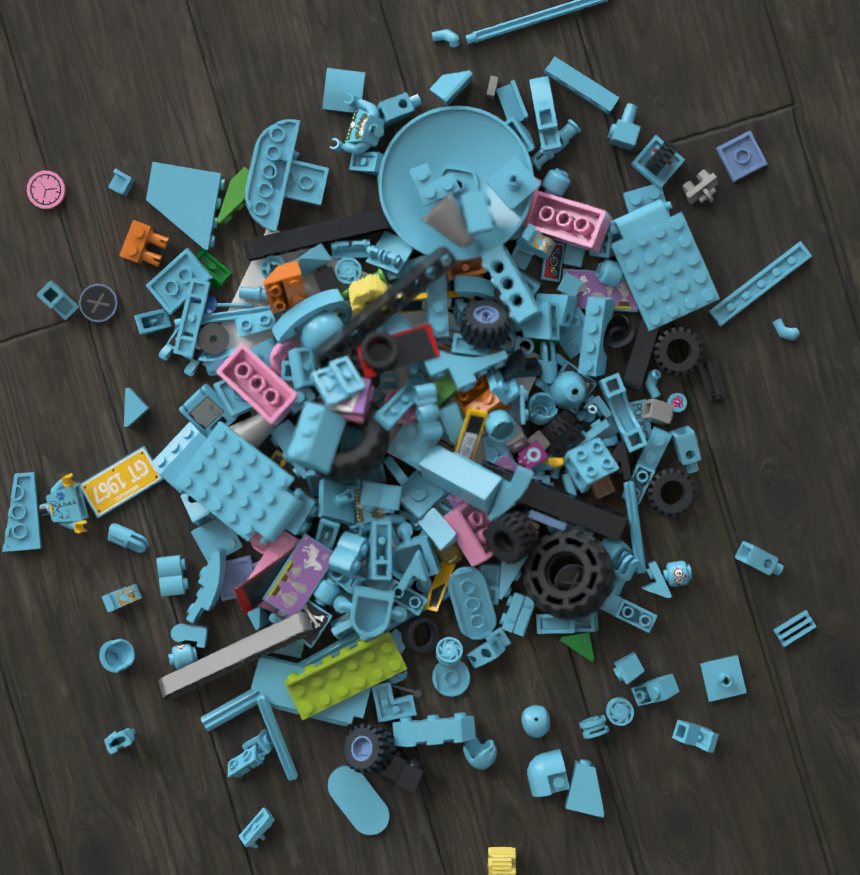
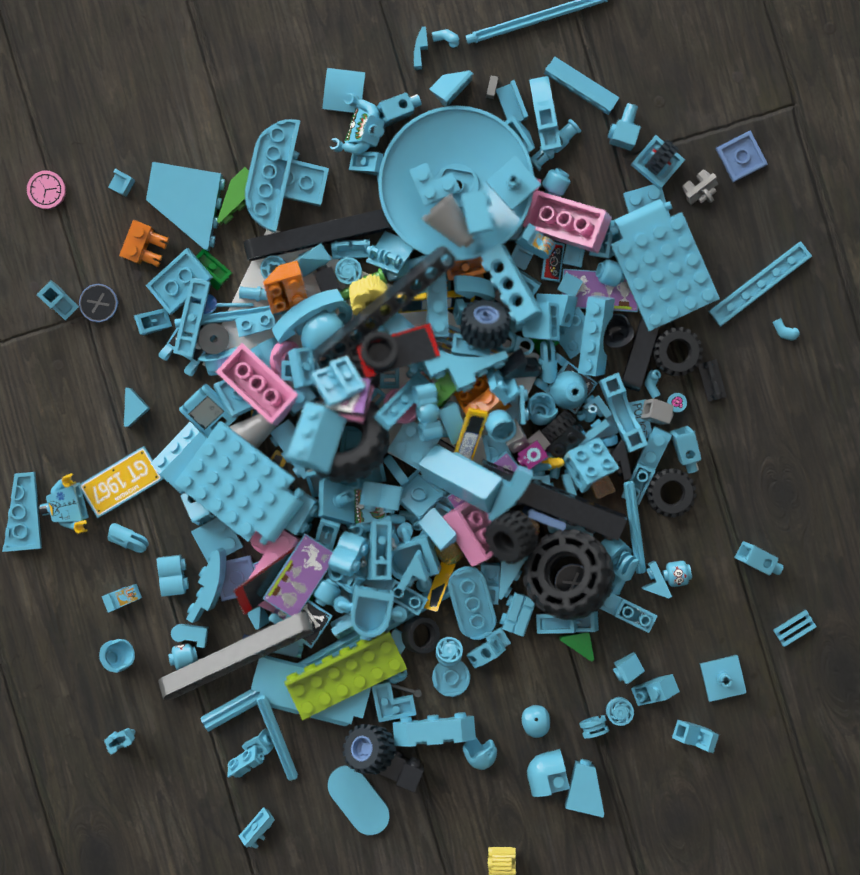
(421, 44): none -> medium azure slope

